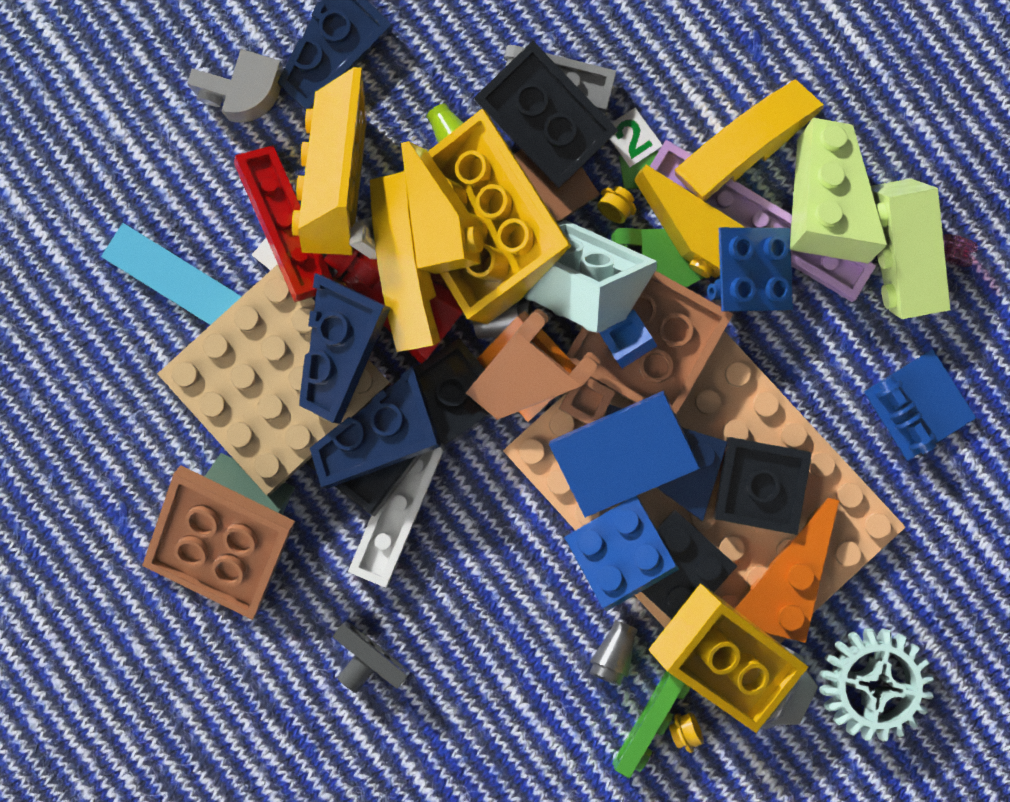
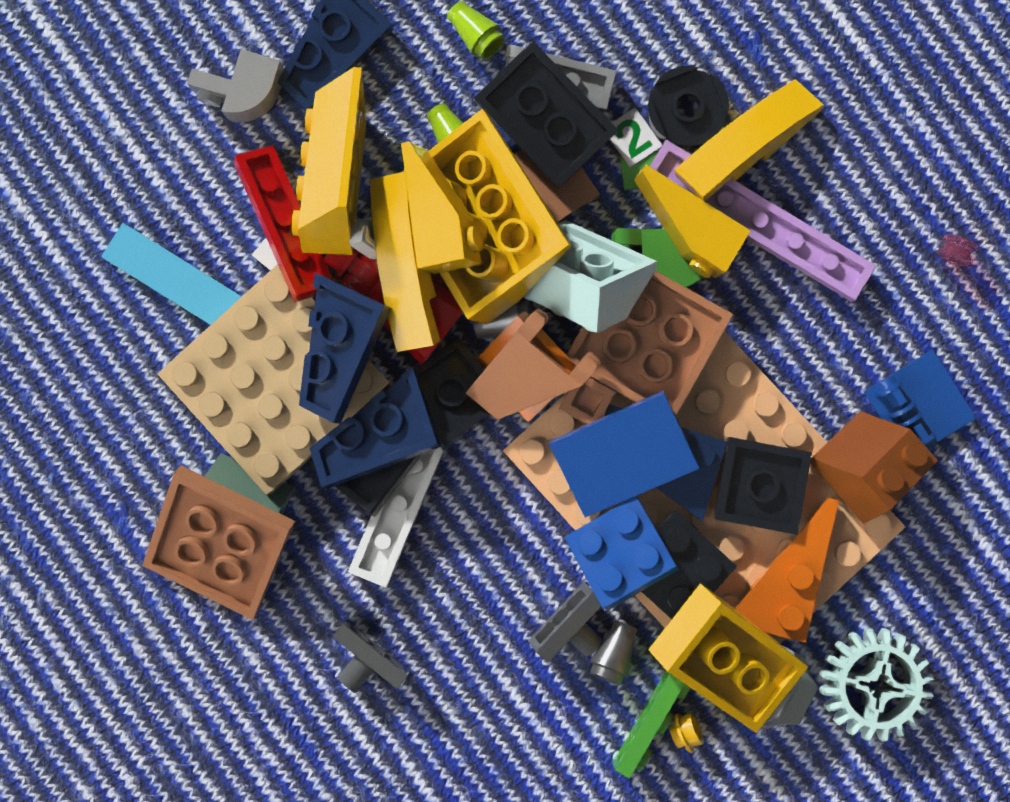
(478, 32): none -> lime cone
(570, 625): none -> dark grey tile
(616, 204): yellow plate -> none
(628, 339): blue plate -> none
(696, 87): none -> black plate
(753, 270): blue hinge -> none
(833, 196): yellowish green wedge -> none
(872, 464): none -> dark orange slope
(914, 254): yellowish green wedge -> none

